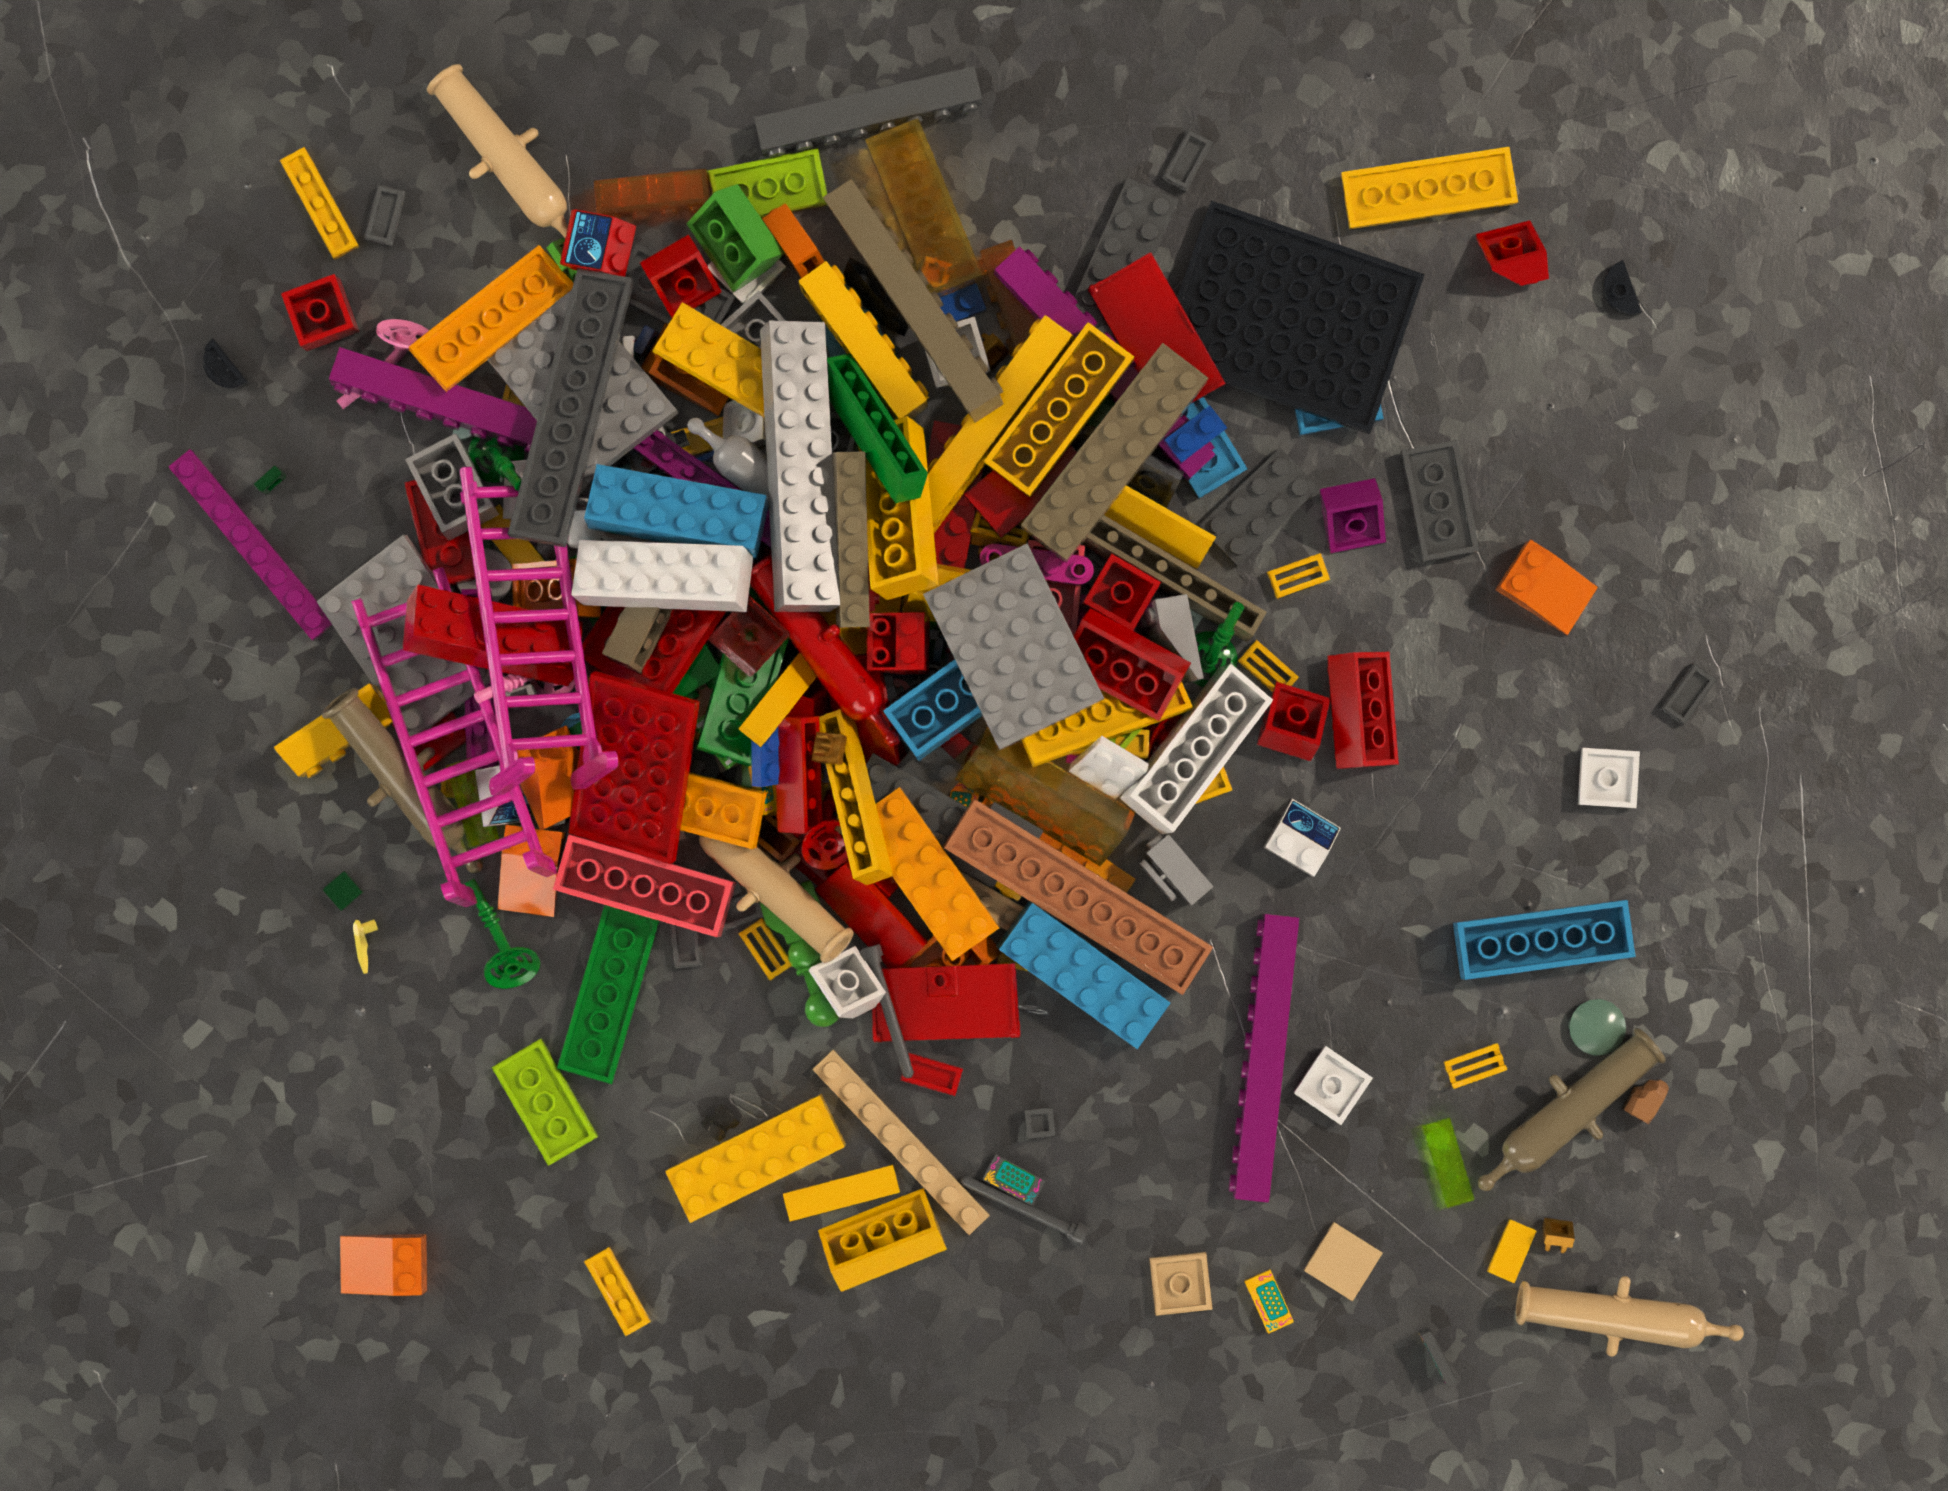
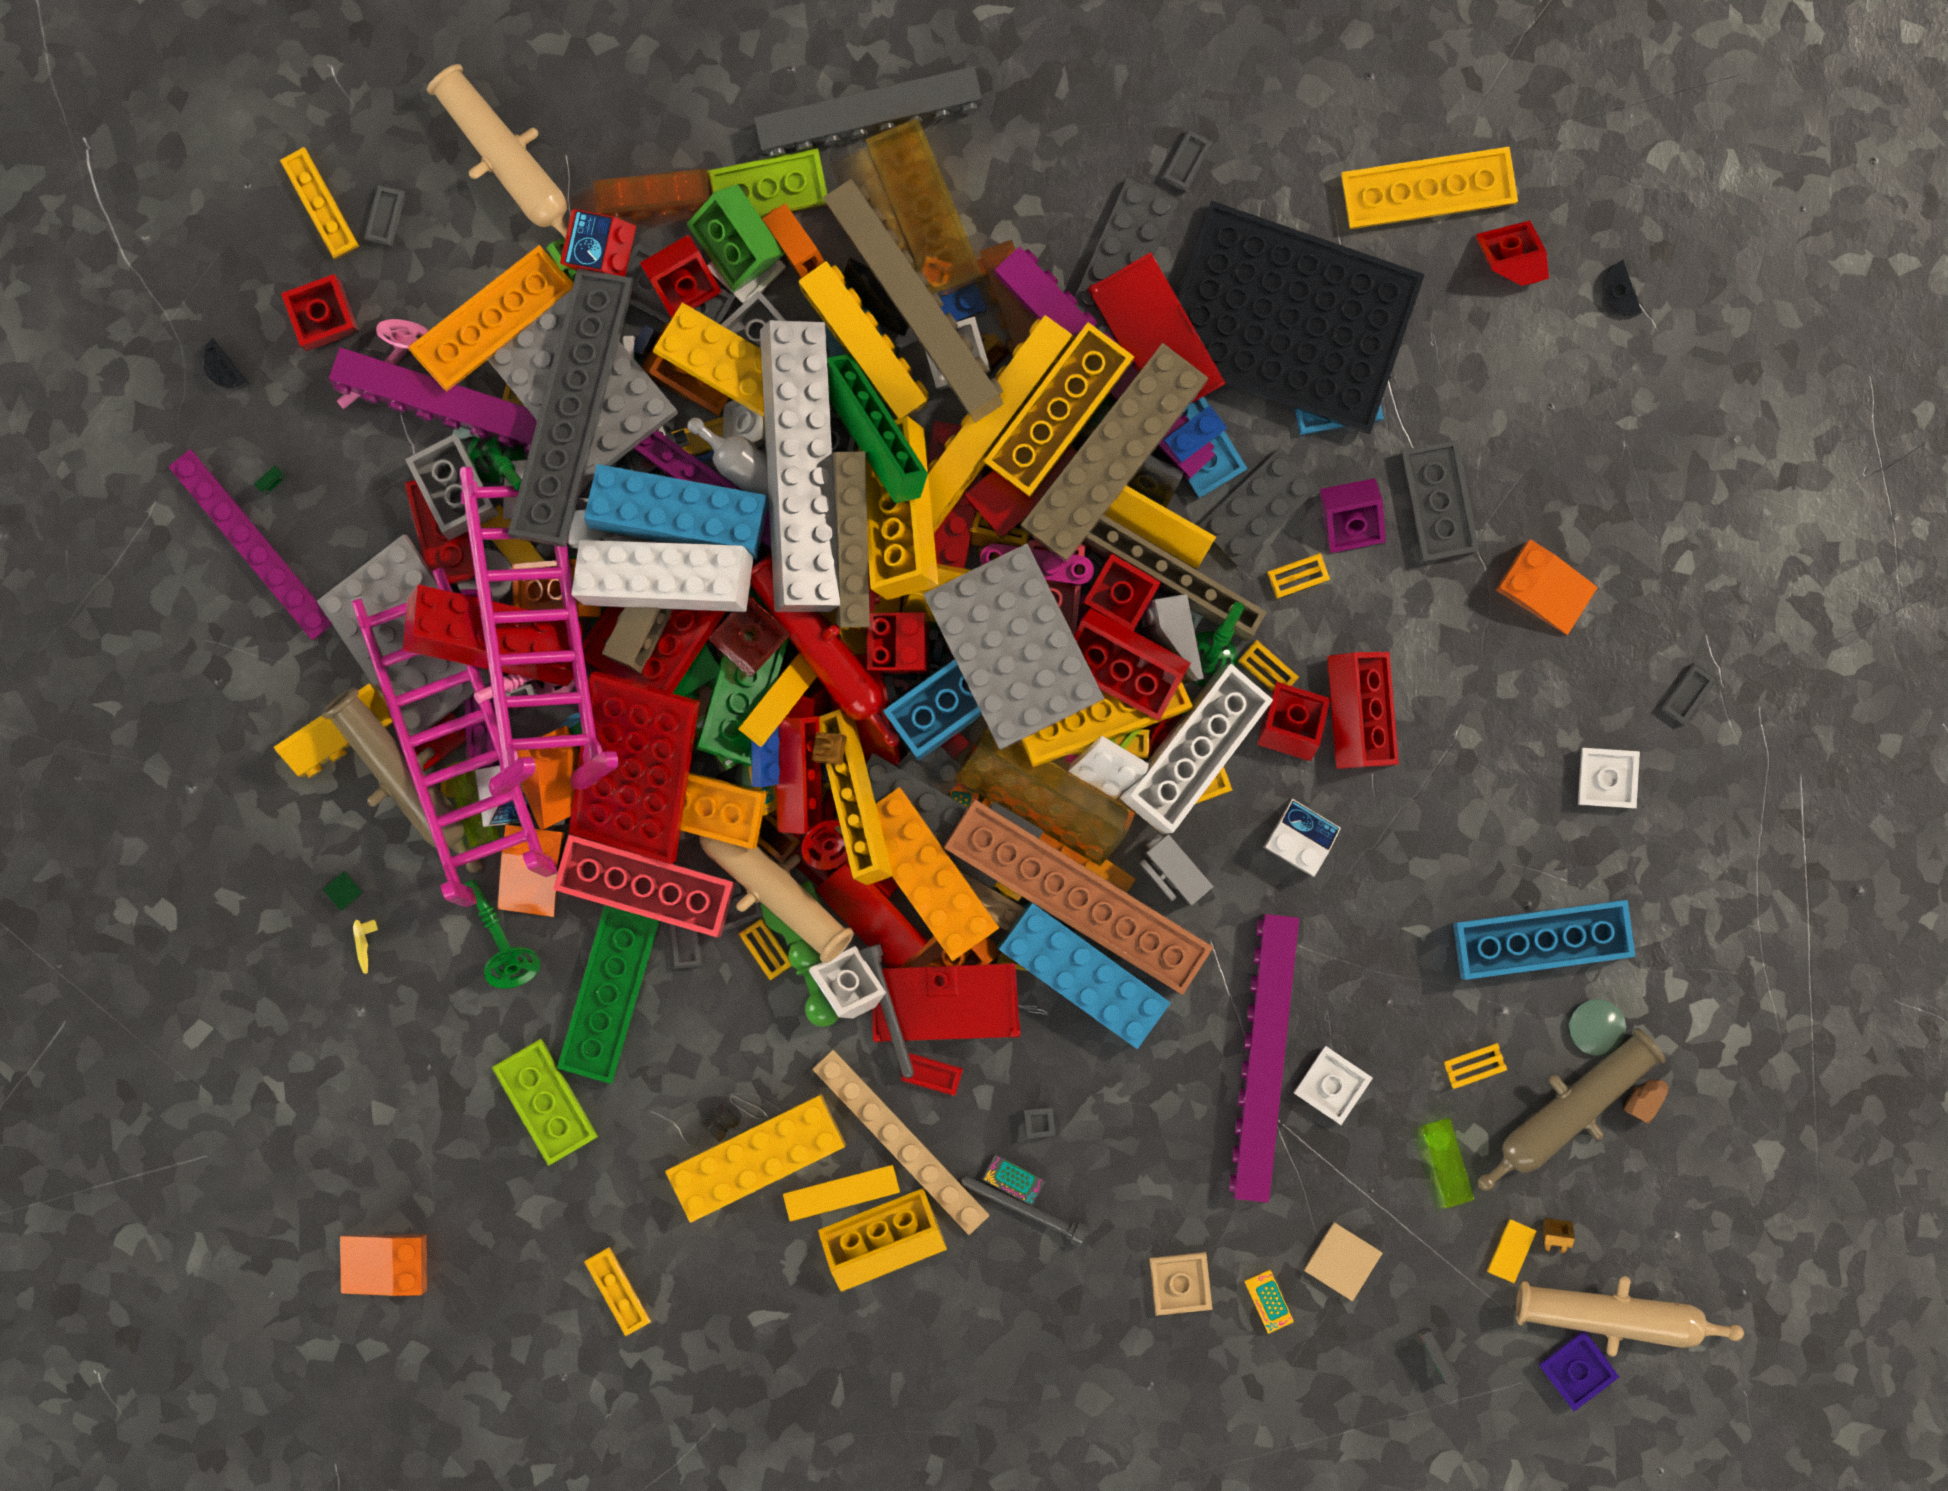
(1578, 1370): none -> dark purple plate

